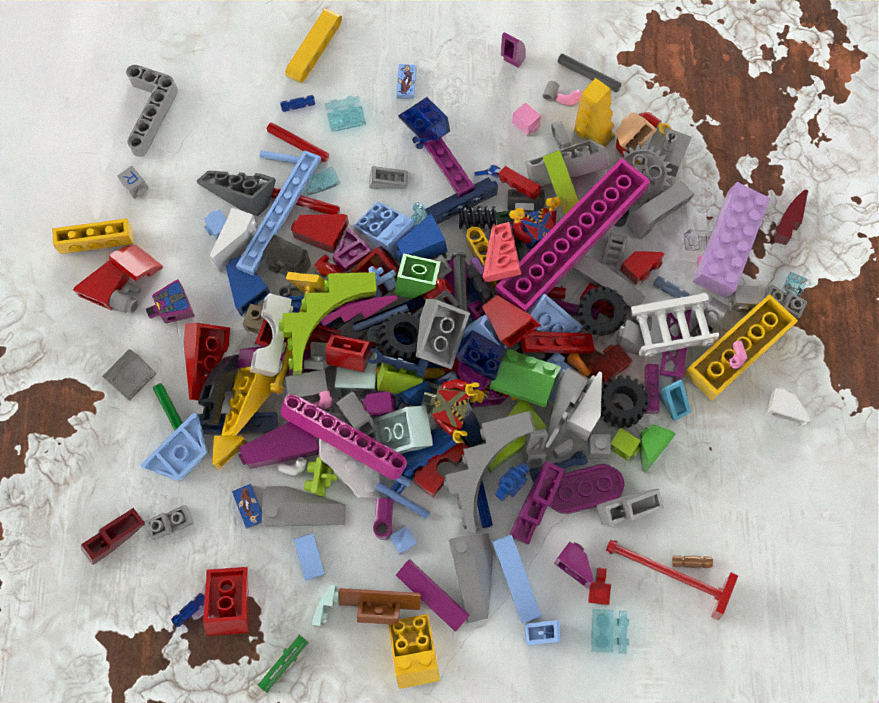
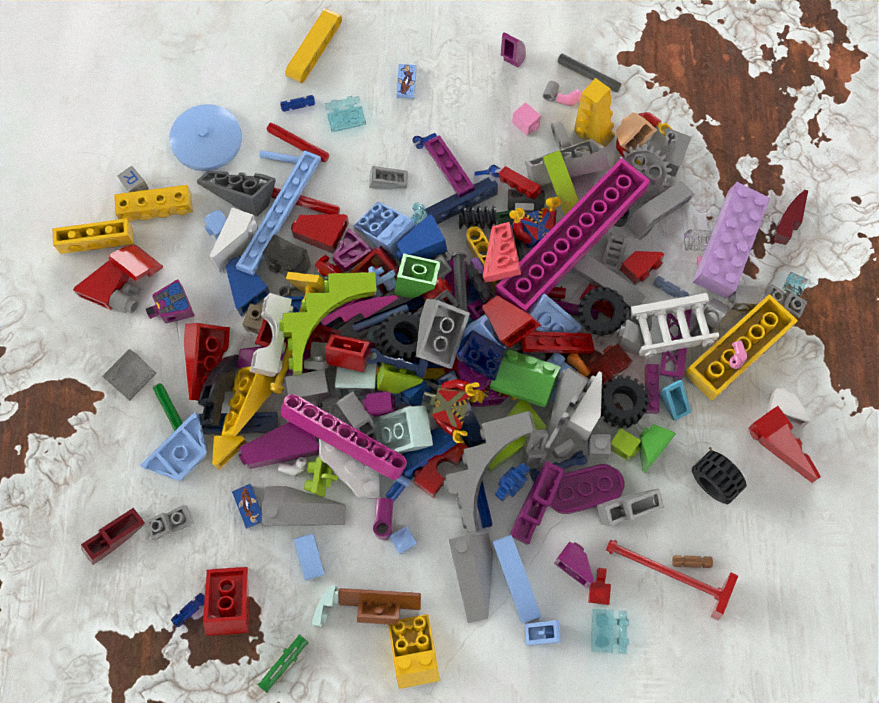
(154, 203): none -> yellow brick
(159, 91): light grey beam -> none
(205, 137): none -> light blue dish
(323, 181): clear light blue slope -> none
(325, 400): bright pink arm -> none
(402, 500): medium blue bar -> none
(426, 120): clear blue slope -> none
(432, 595): magenta tile -> none
(719, 477): none -> black tyre
(775, 434): none -> red wedge

